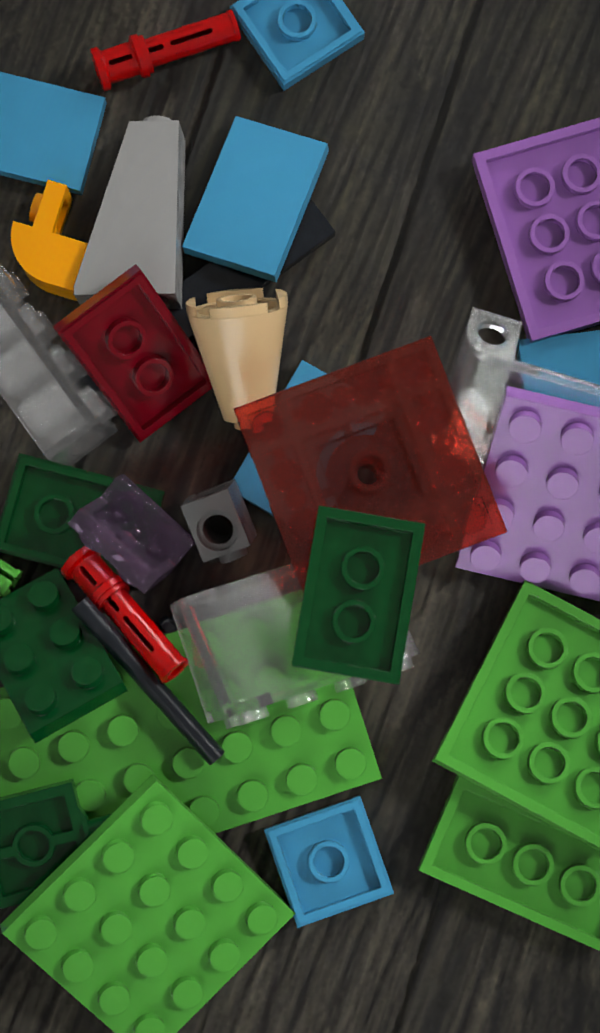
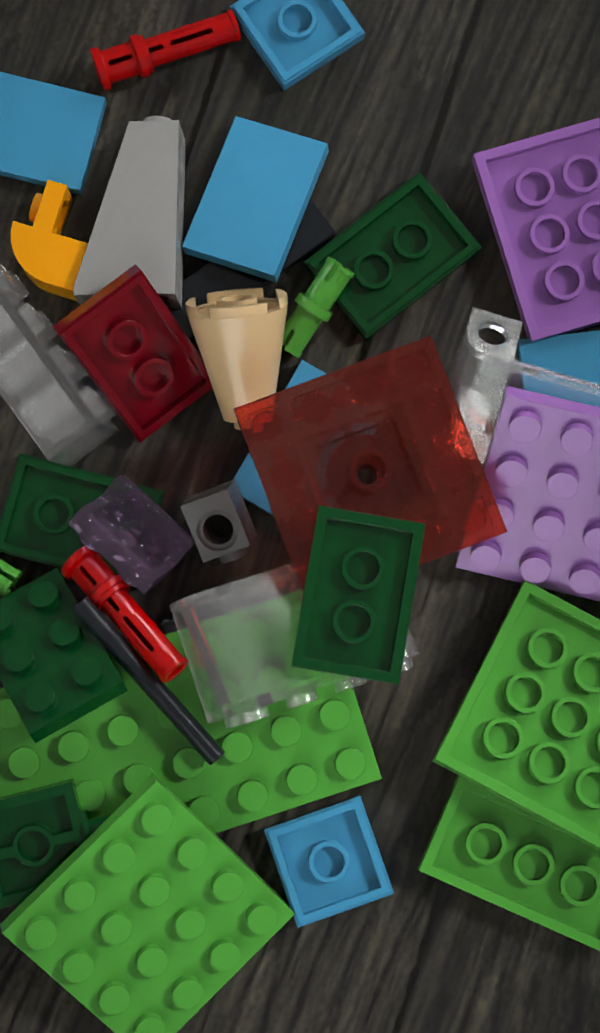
(315, 305): none -> bright green pin
(396, 255): none -> dark green tile

